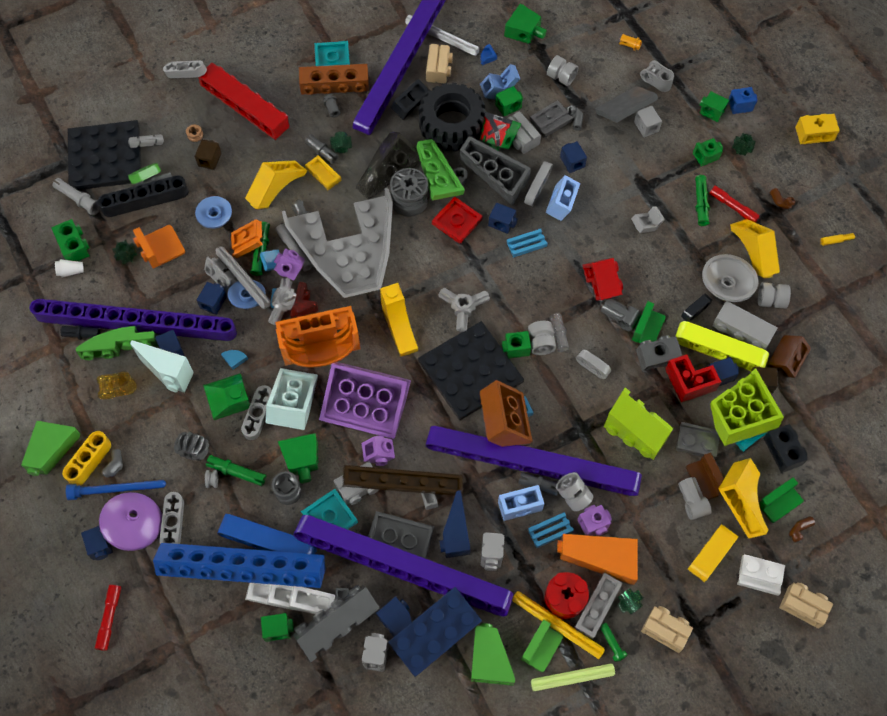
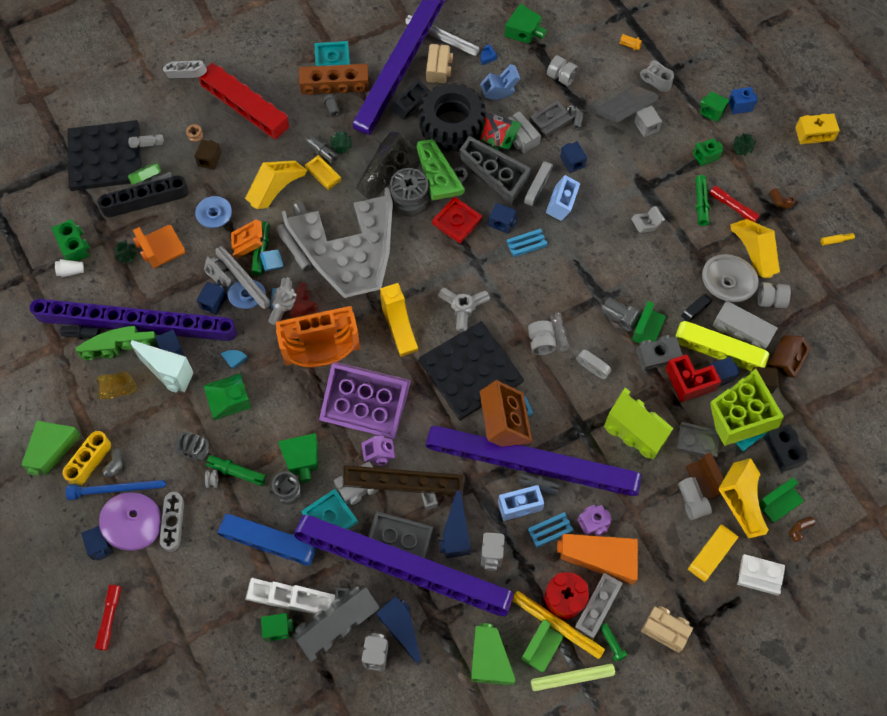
(82, 199): light grey pin -> none
(239, 565): blue brick -> none
(247, 424): light grey beam -> none
(288, 263): medium lavender brick -> none
(291, 399): light aqua slope -> none
(434, 631): dark blue plate -> none
(509, 101): green brick -> none
(522, 339): green brick -> none
(574, 491): light grey wheel -> none
(604, 278): red brick -> none
(630, 601): clear green gear -> none
(806, 605): tan brick -> none

